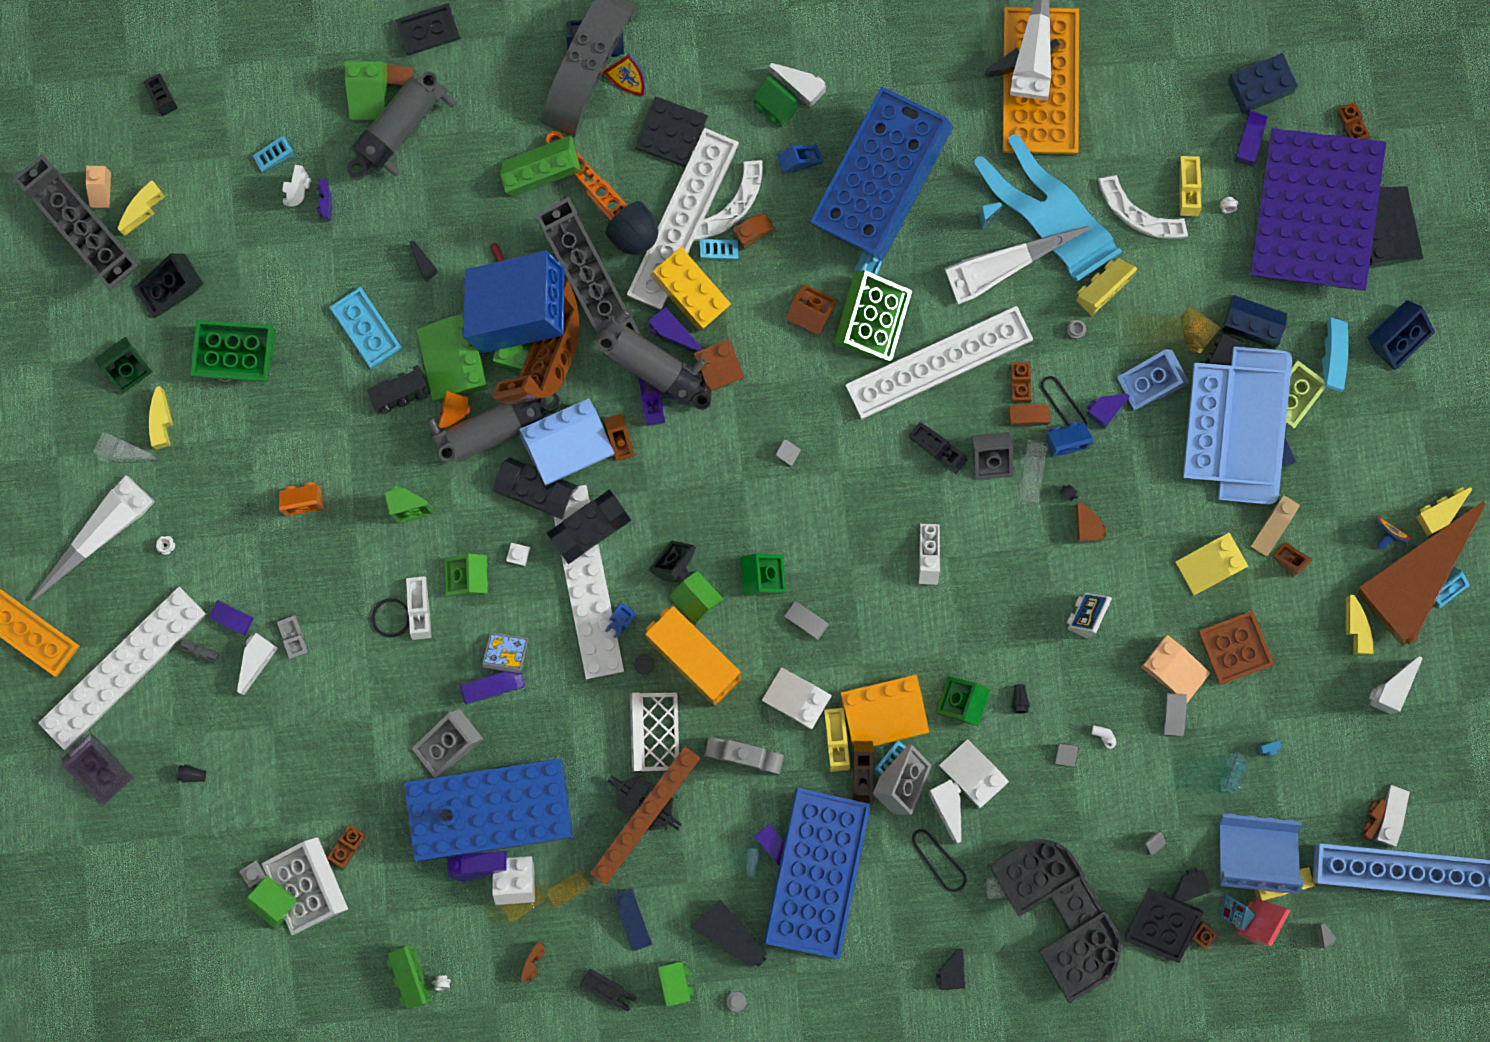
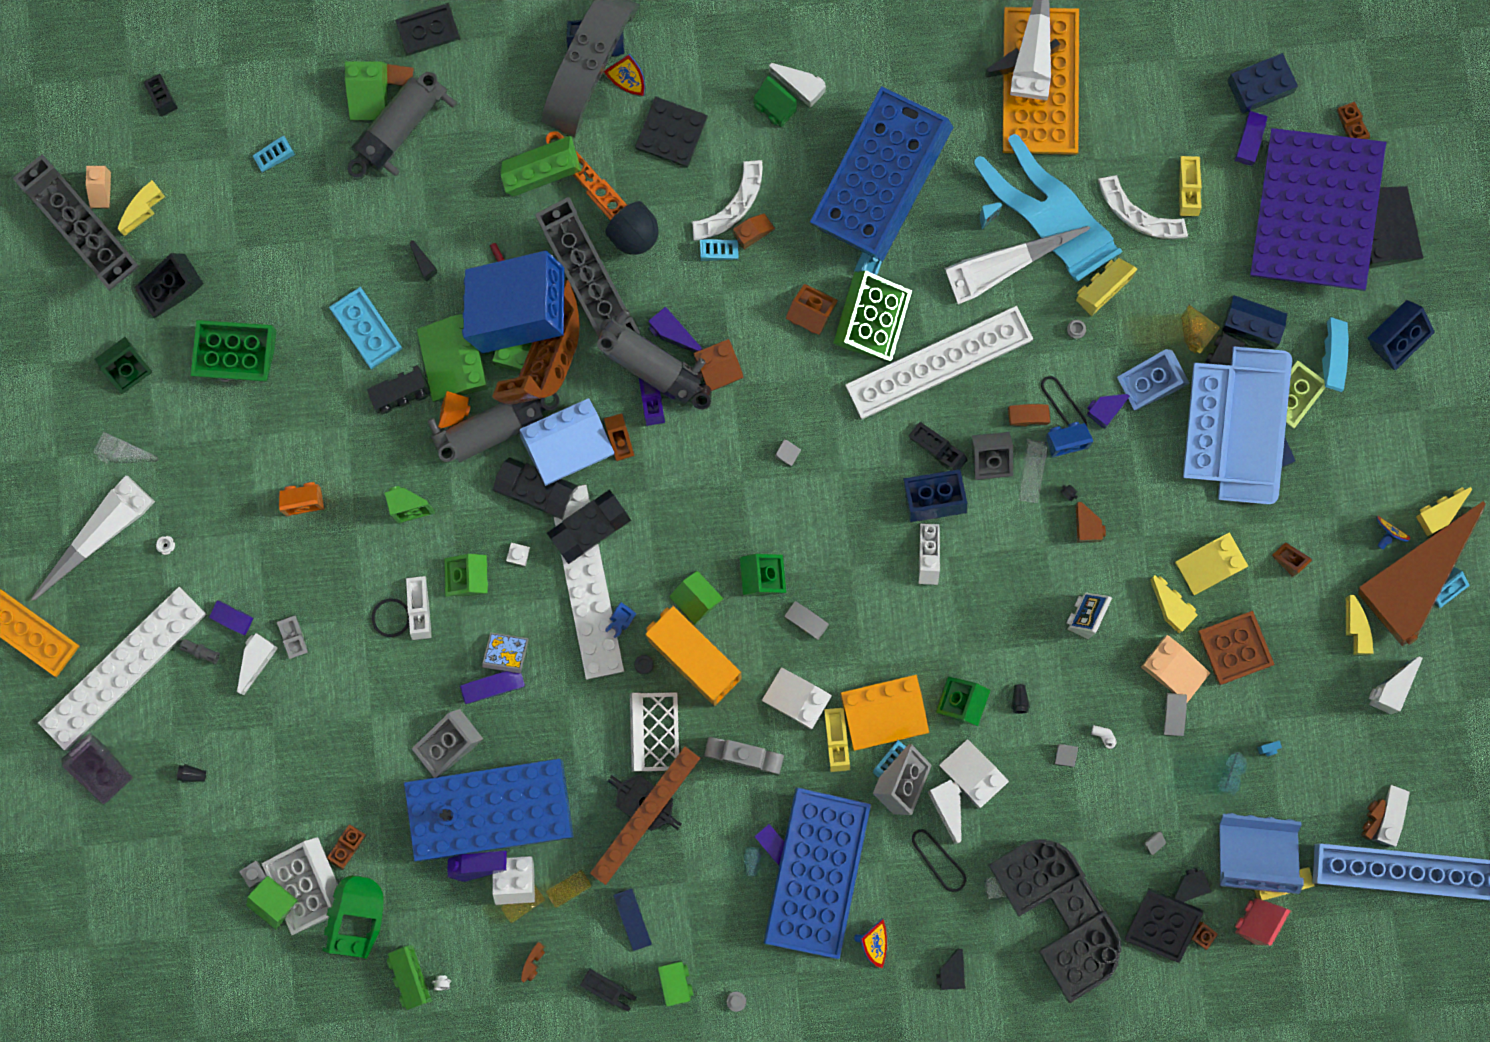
(159, 420): light yellow slope -> none
(297, 188): white slope -> none
(325, 204): dark purple slope -> none
(359, 898): none -> green slope
(673, 562): black slope -> none
(685, 212): white plate -> none
(690, 289): yellow brick -> none
(727, 932): black slope -> none
(799, 157): blue slope -> none
(863, 771): dark brown slope -> none
(874, 943): none -> shield
(935, 495): none -> dark blue slope
(1021, 382): dark orange slope -> none
(1174, 610): none -> light yellow slope
(1228, 205): white plate -> none
(1236, 912): slope -> none
(1275, 525): tan slope -> none
(1326, 937): light grey slope -> none

